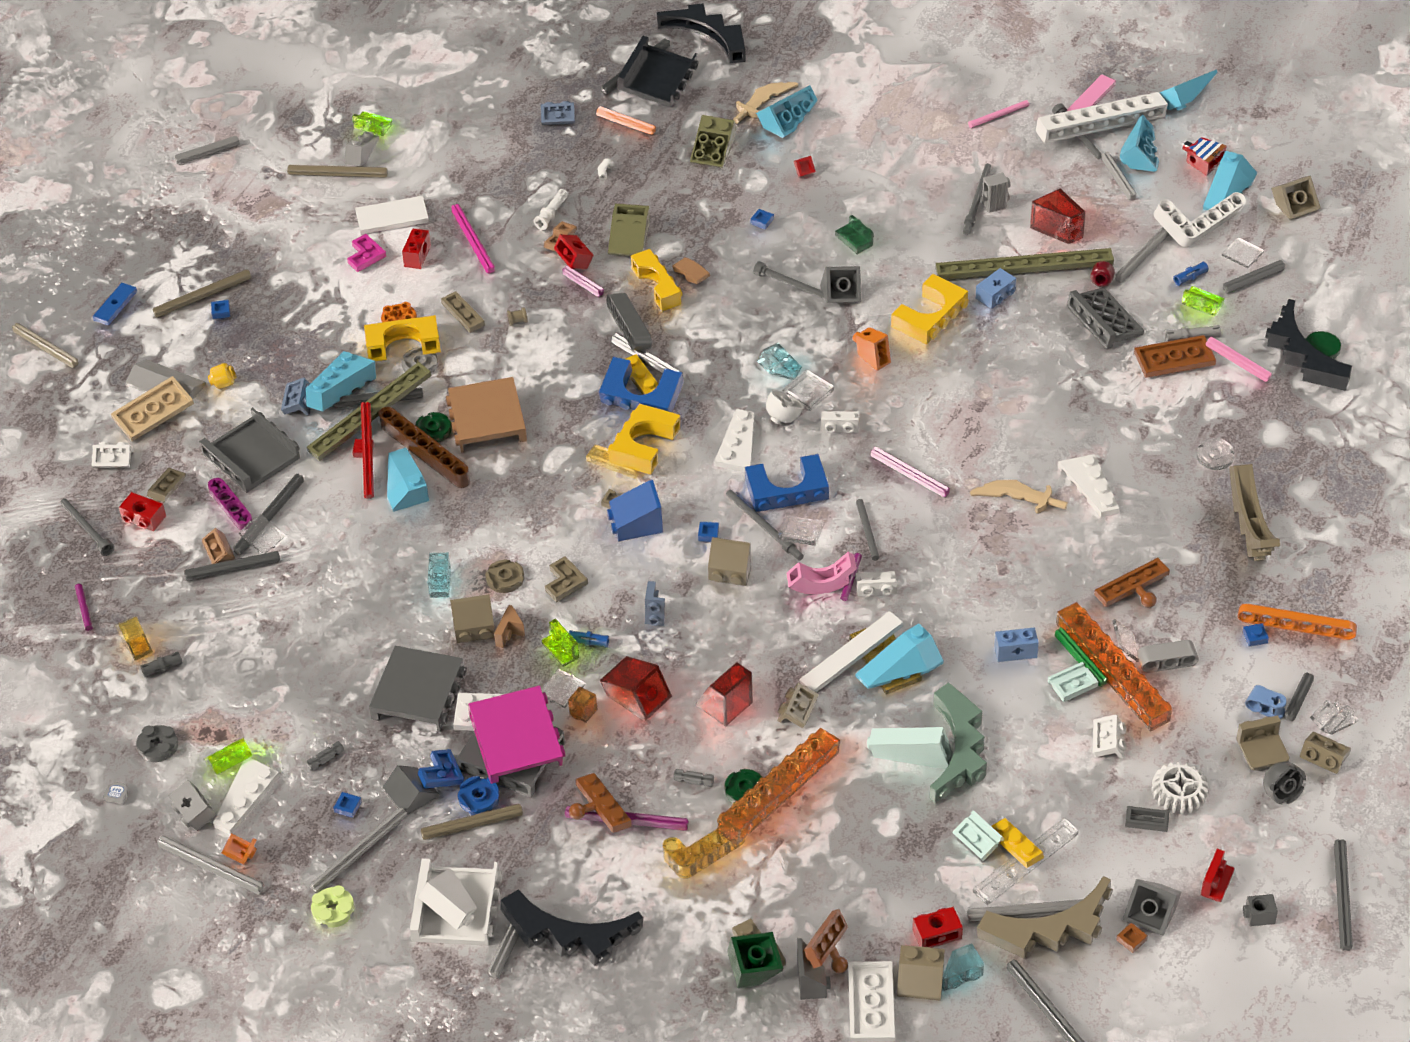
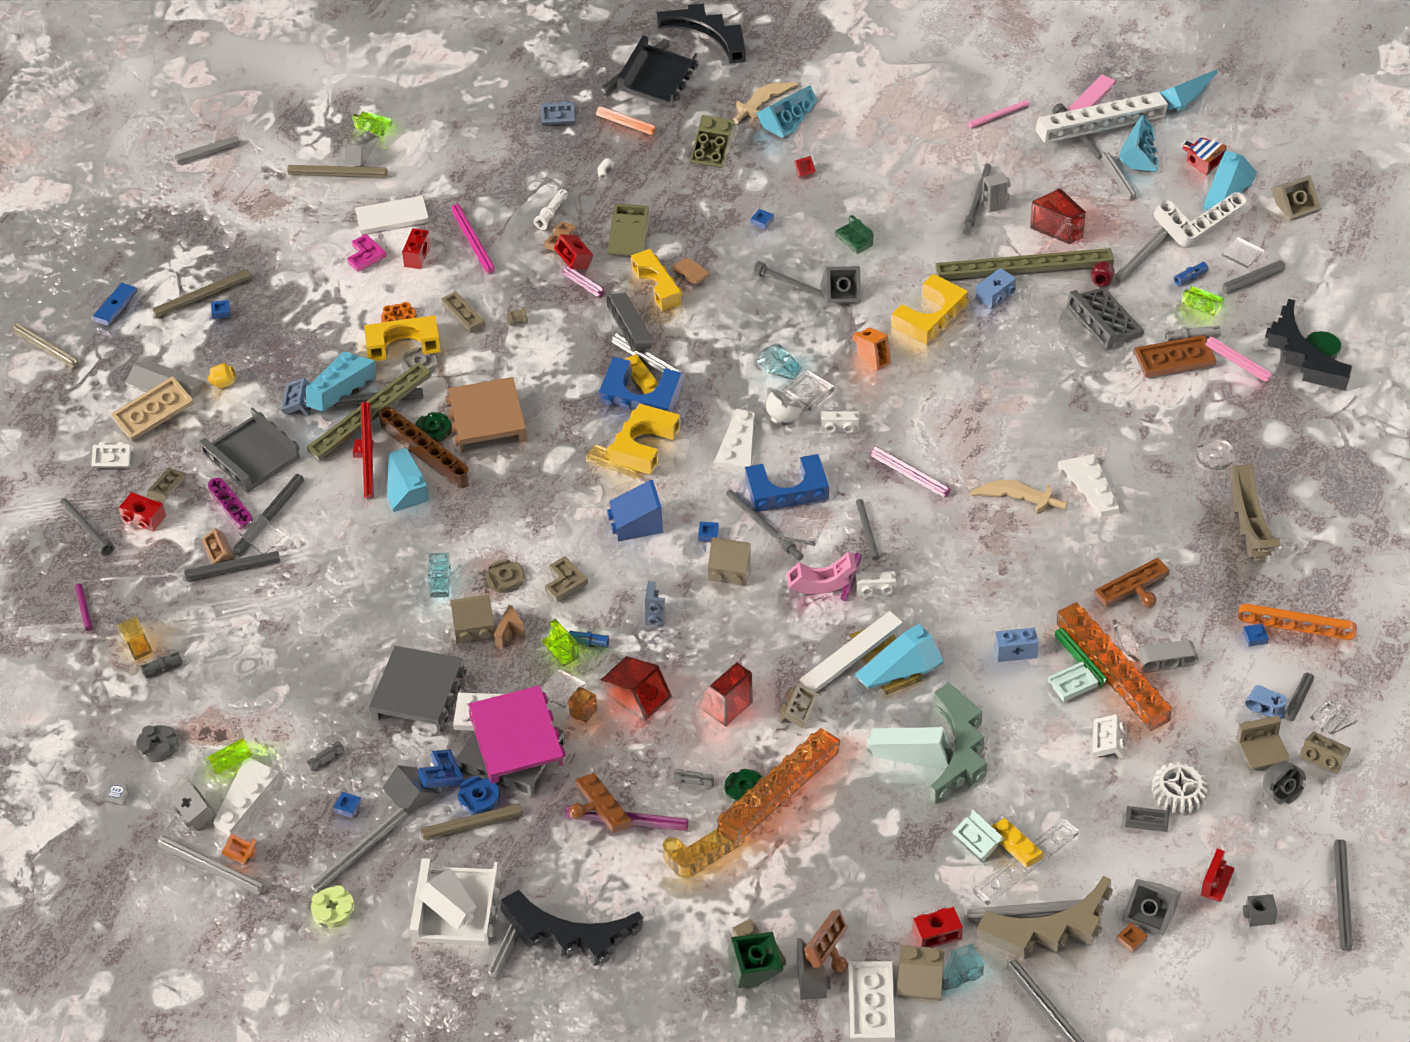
(608, 496): dark tan tile -> none

